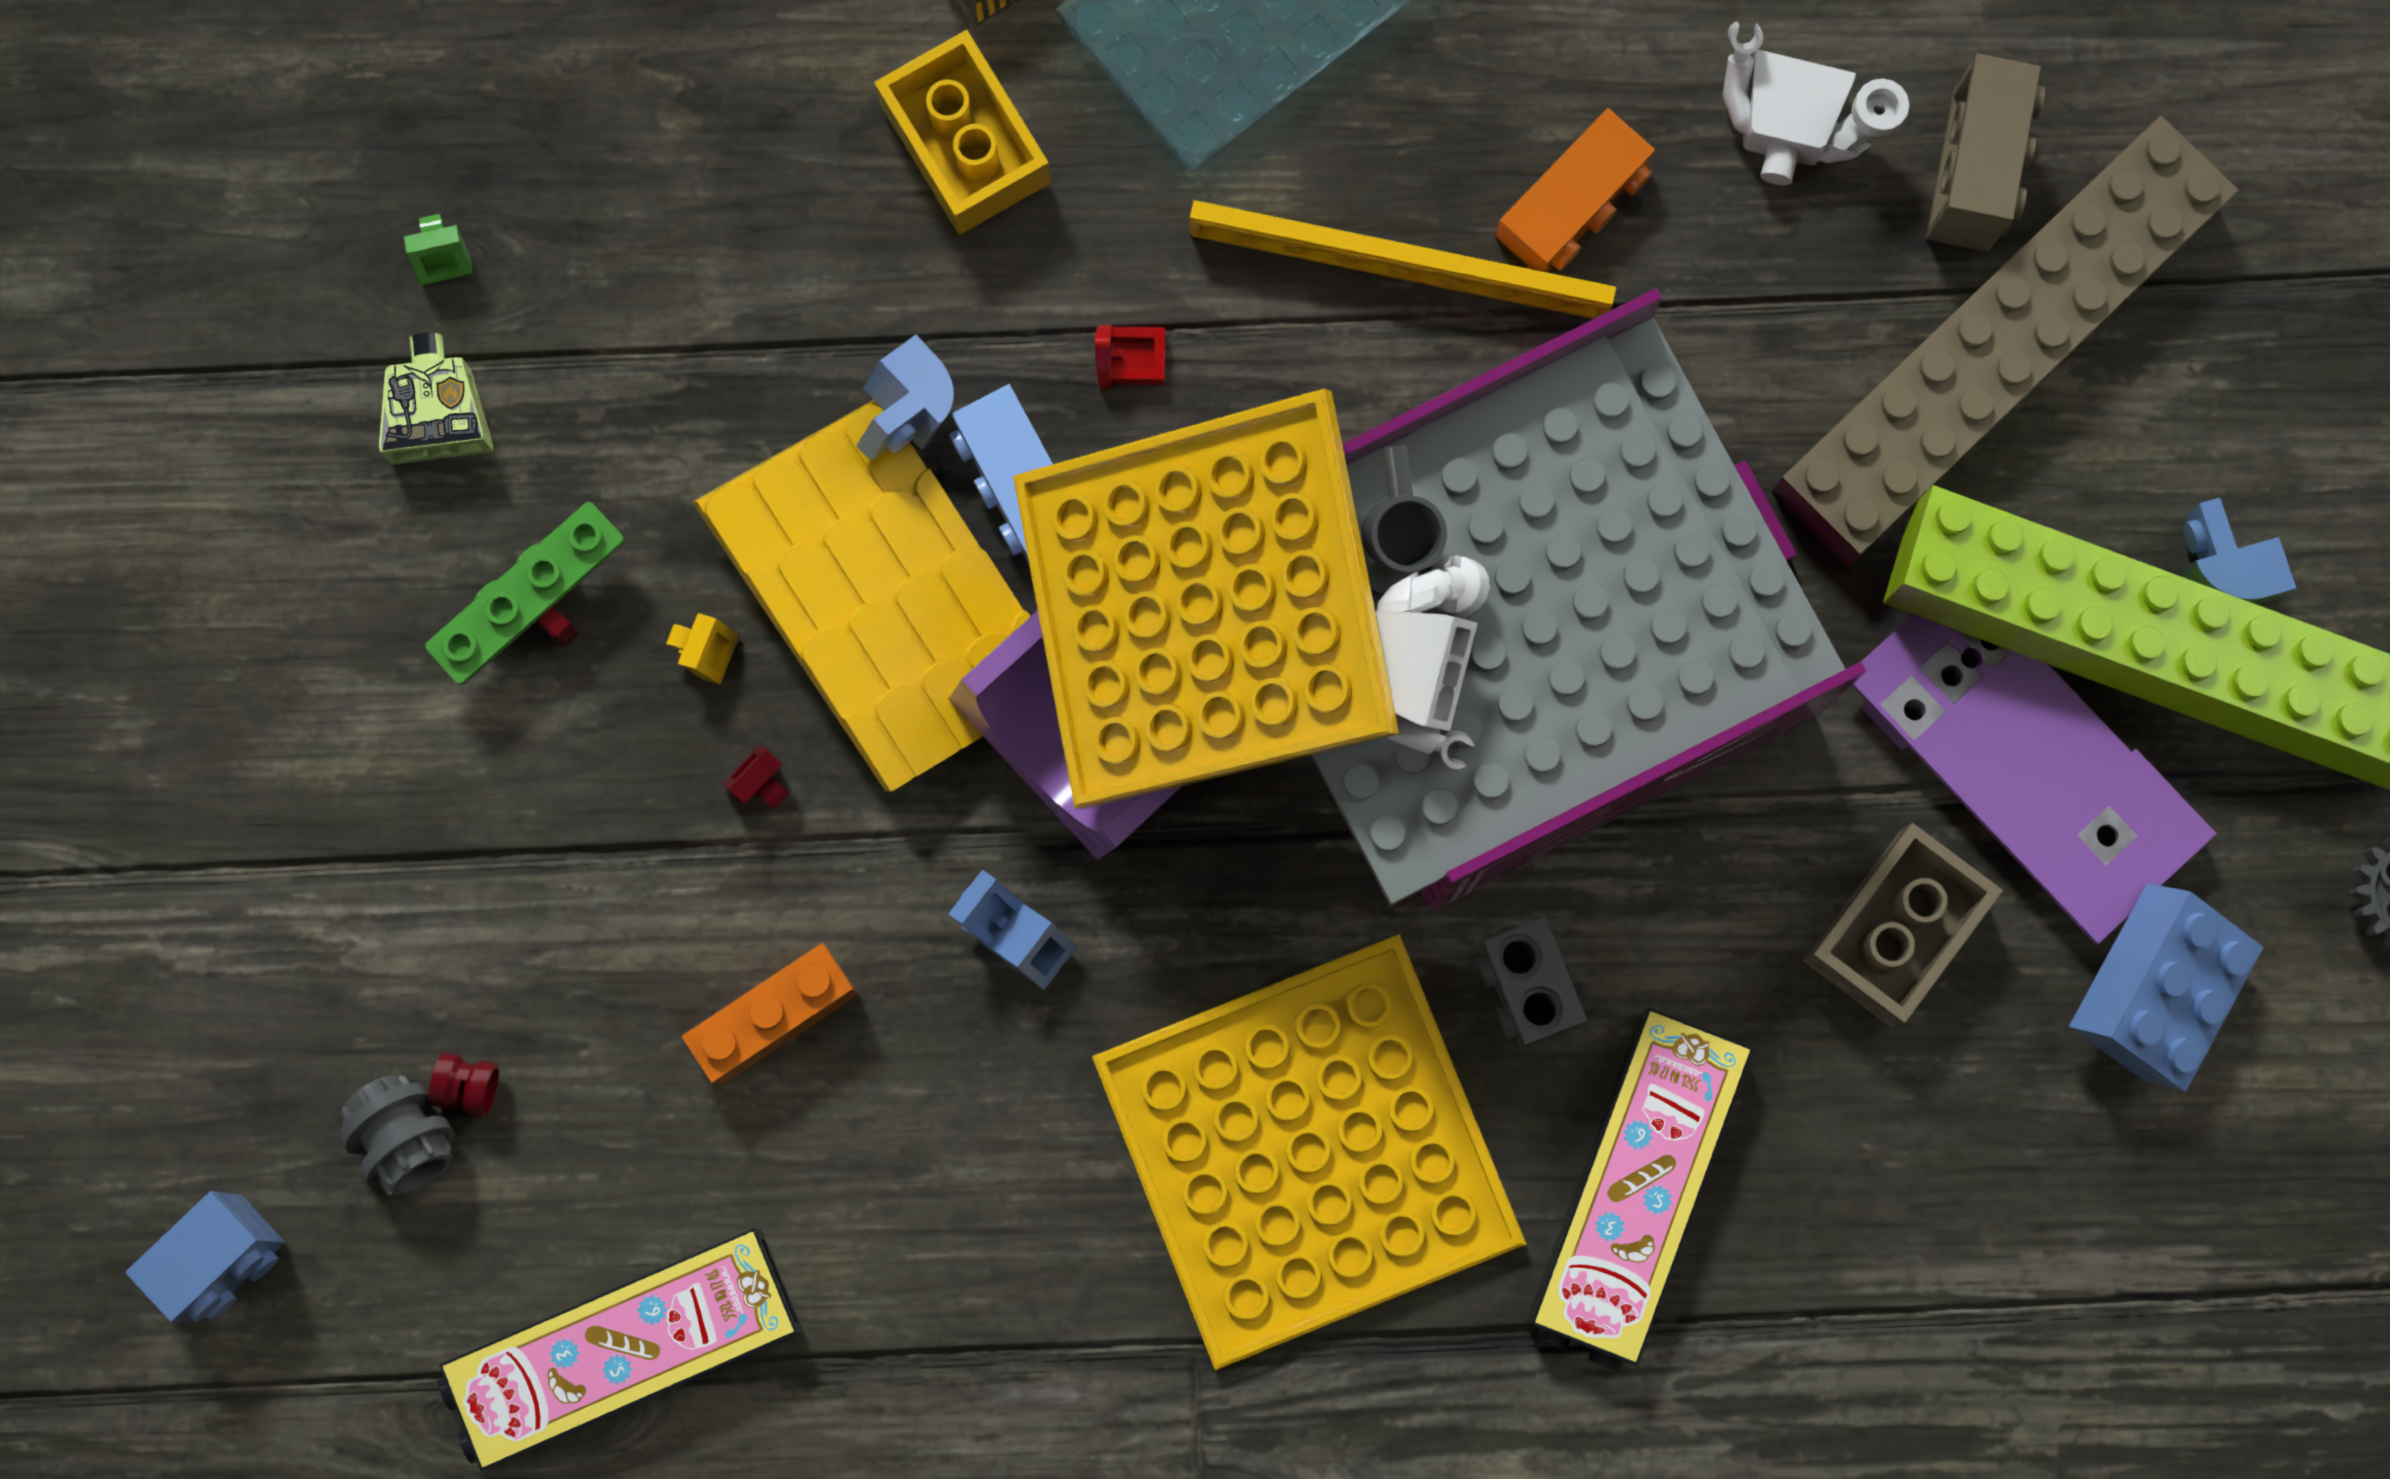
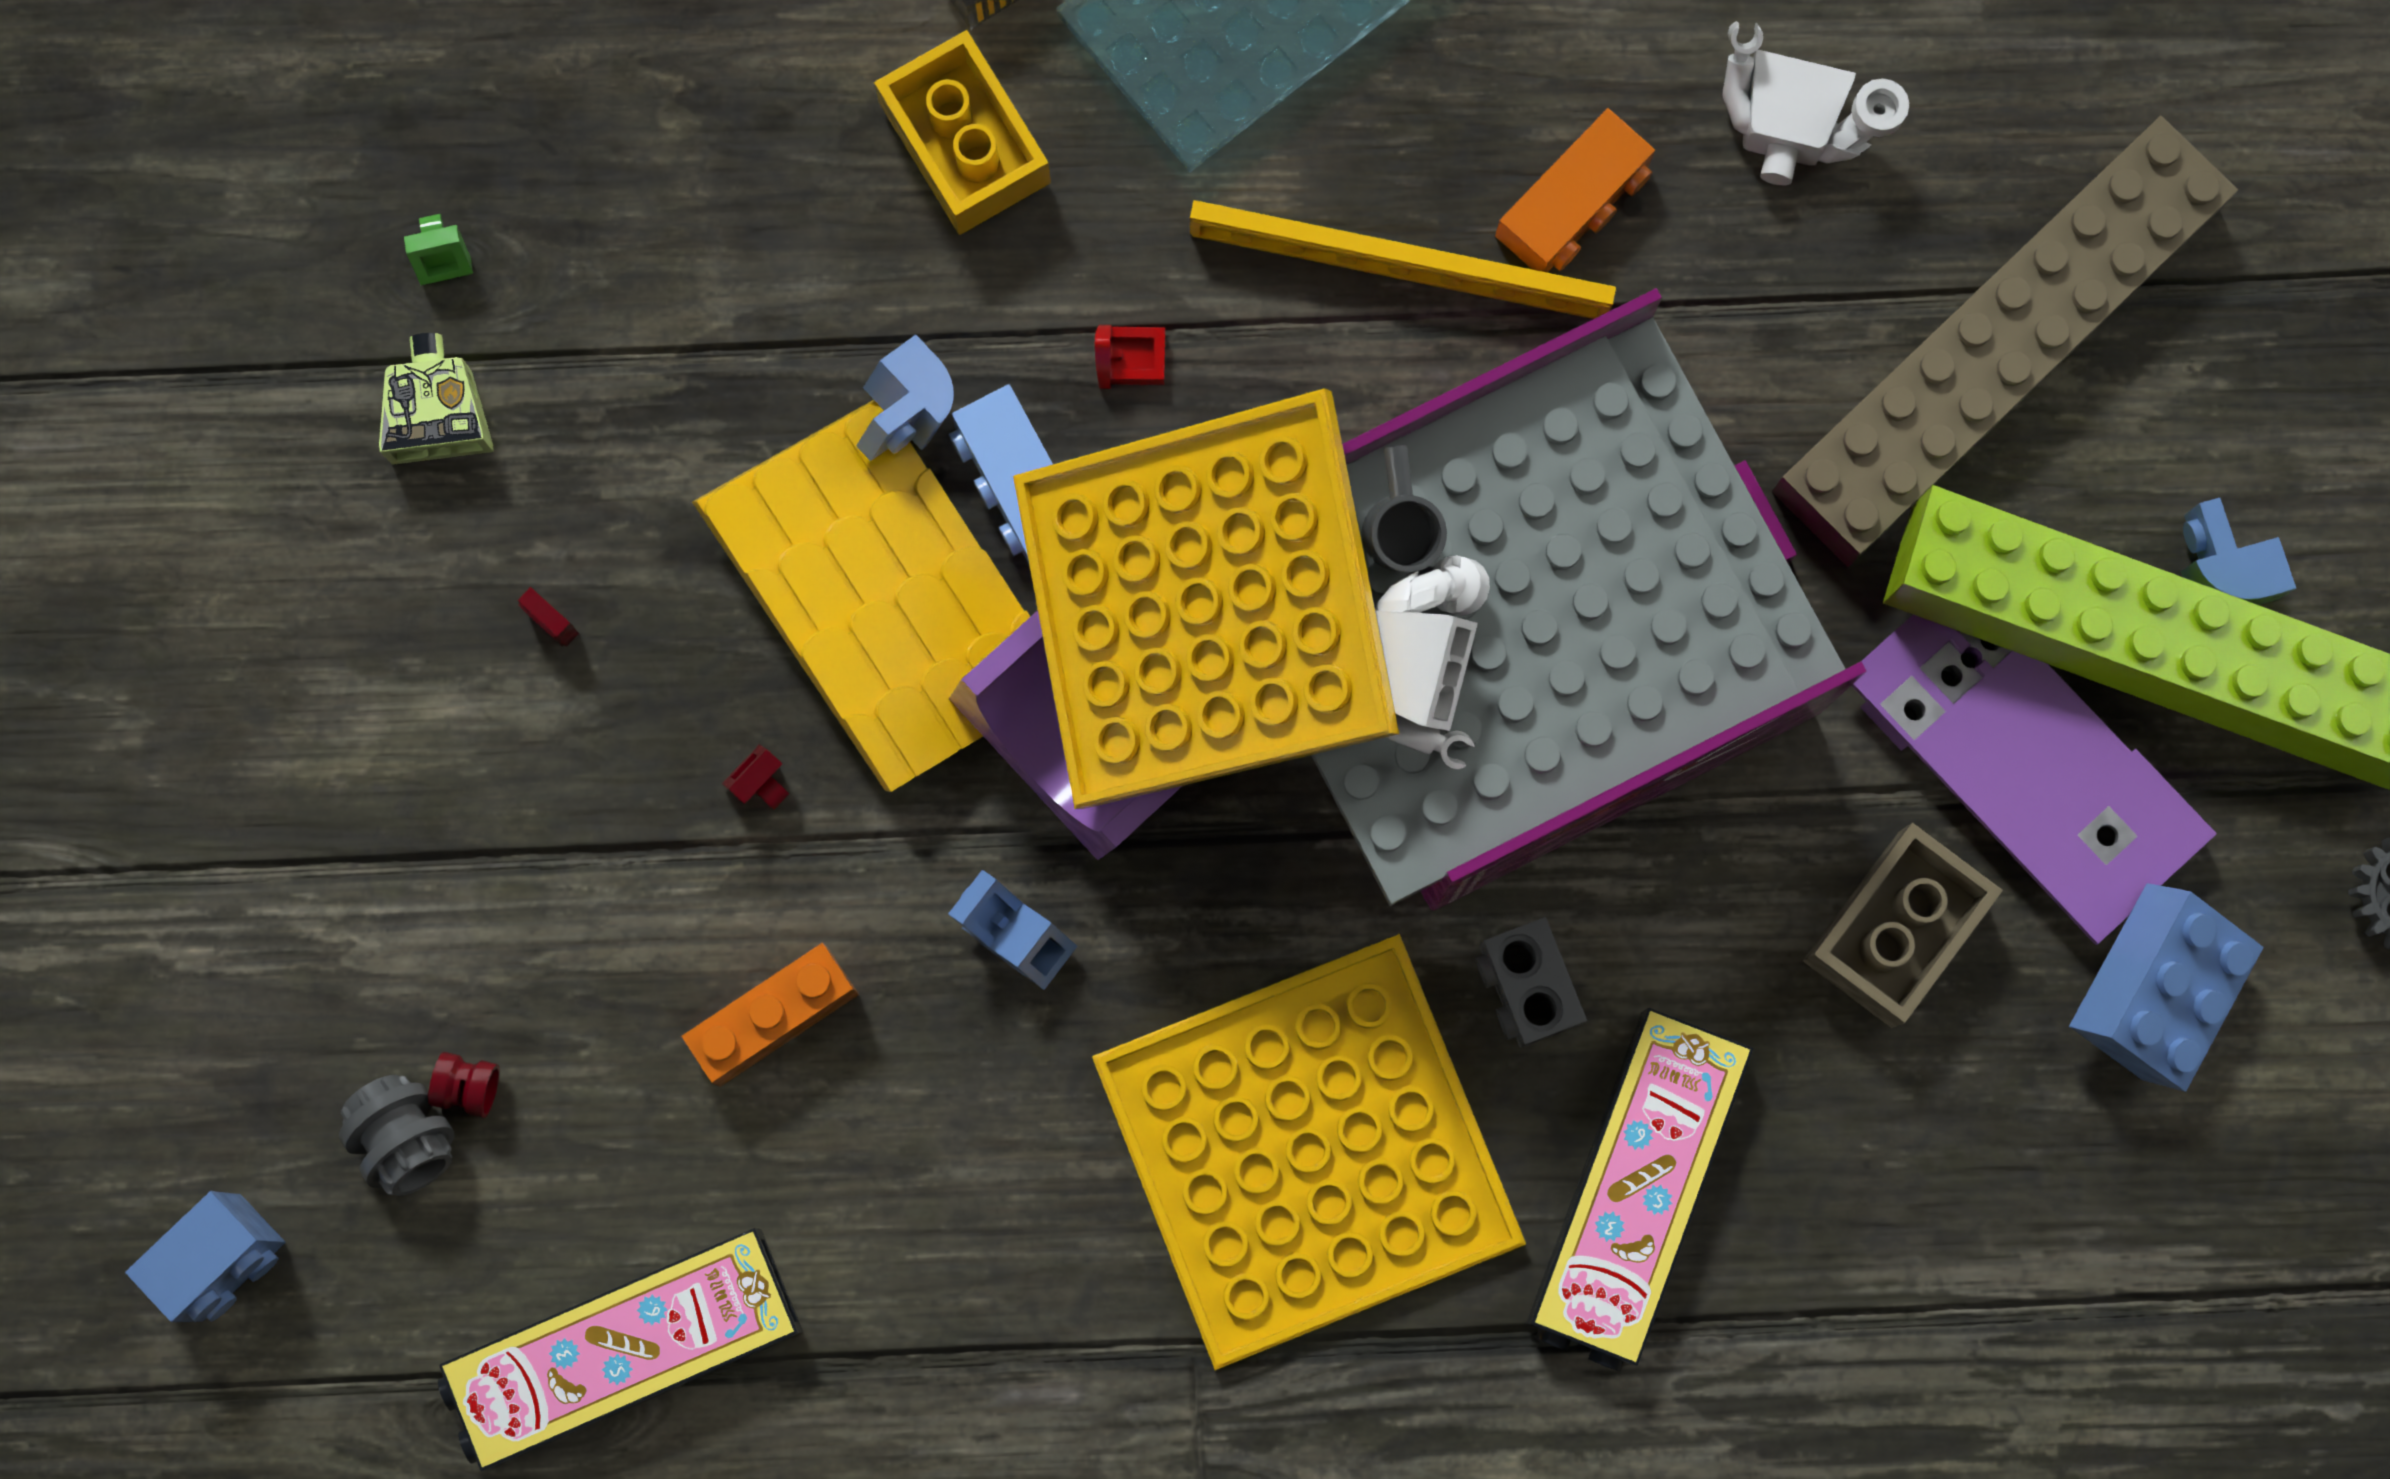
(524, 593): bright green bracket -> none
(705, 647): yellow tile -> none
(1985, 153): dark tan brick -> none

